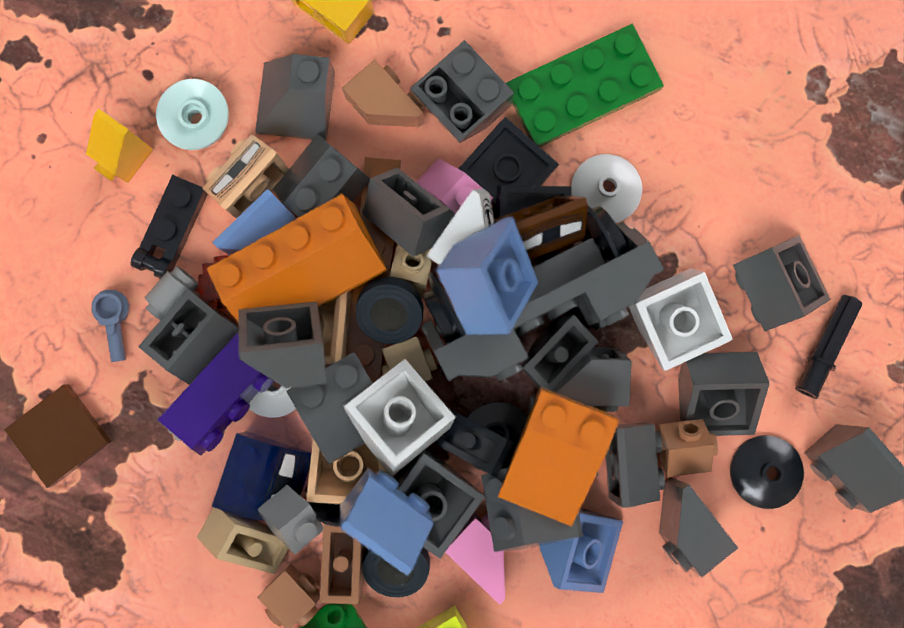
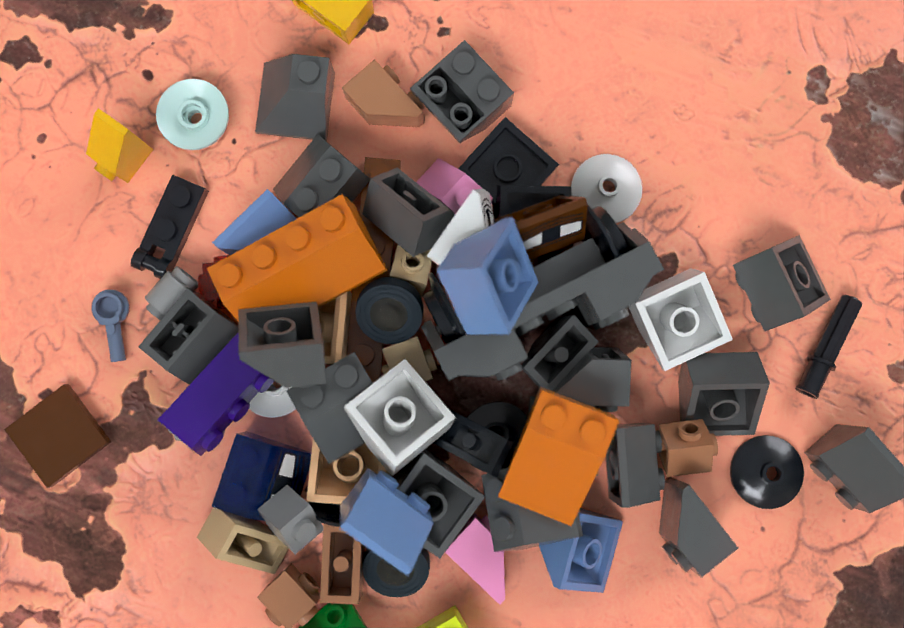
(245, 175): light nougat slope -> none
(584, 86): green plate -> none

